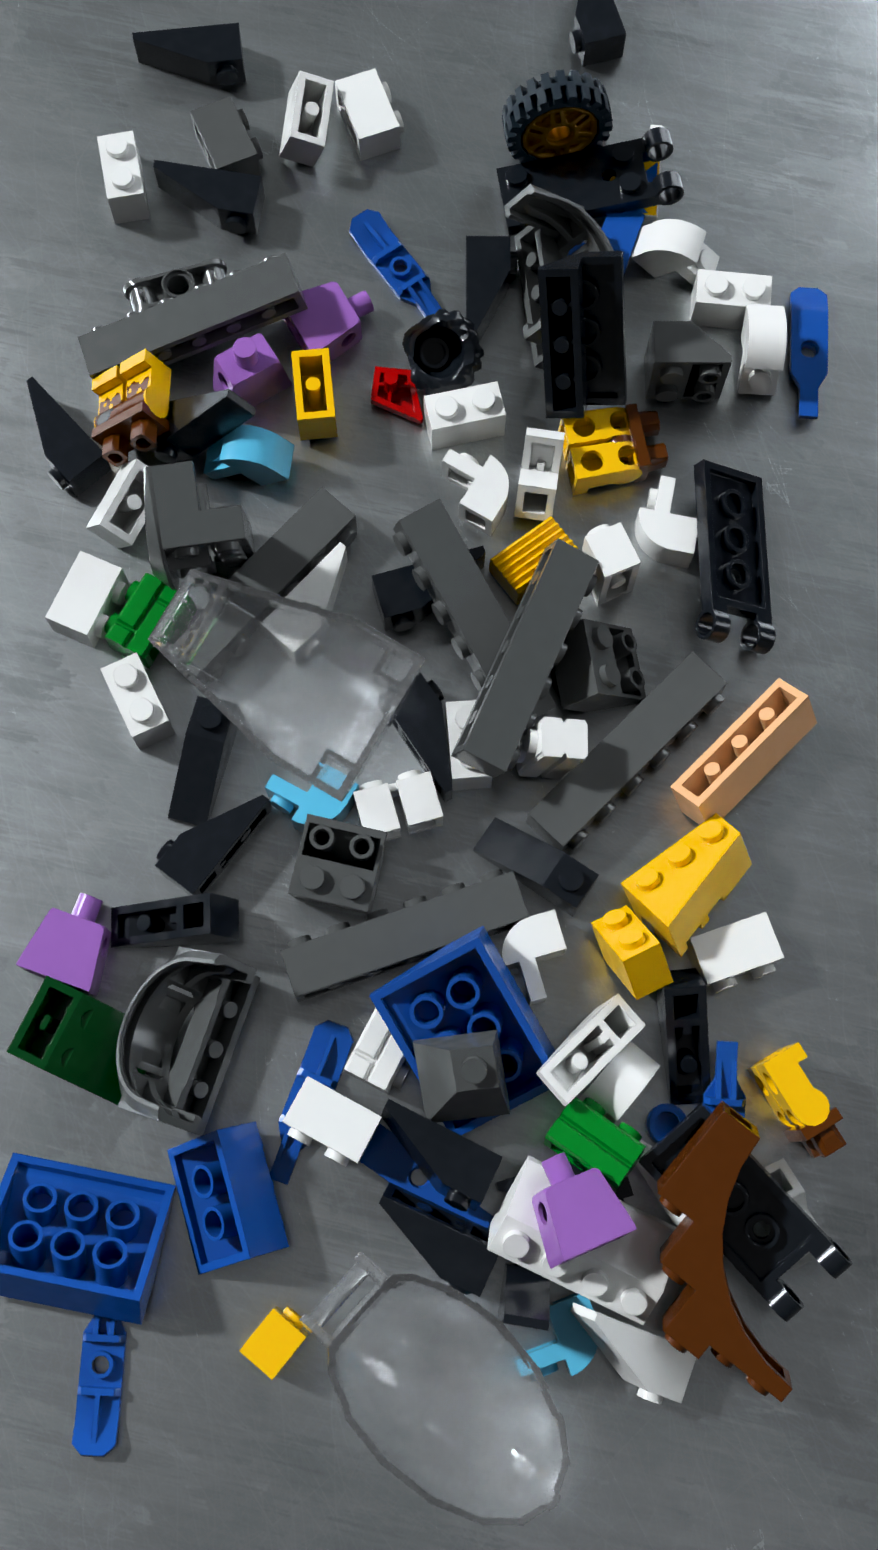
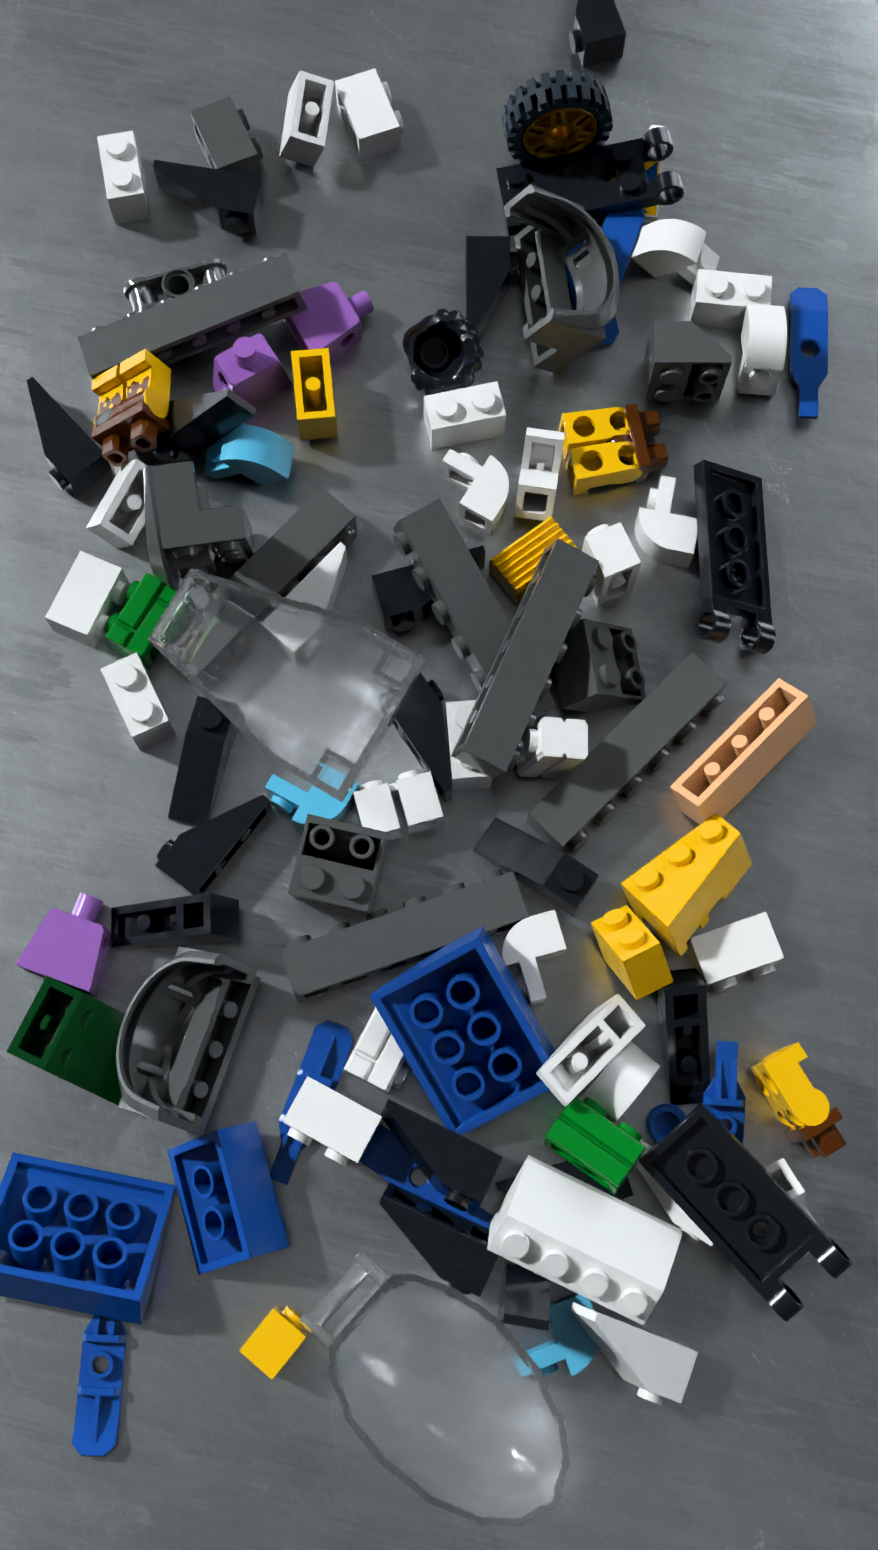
(199, 53): black slope -> none
(385, 253): blue piece -> none
(396, 393): red piece -> none
(461, 1076): dark grey slope -> none
(577, 1212): medium lavender torso -> none
(583, 332): black slope -> none
(705, 1310): reddish brown arch -> none

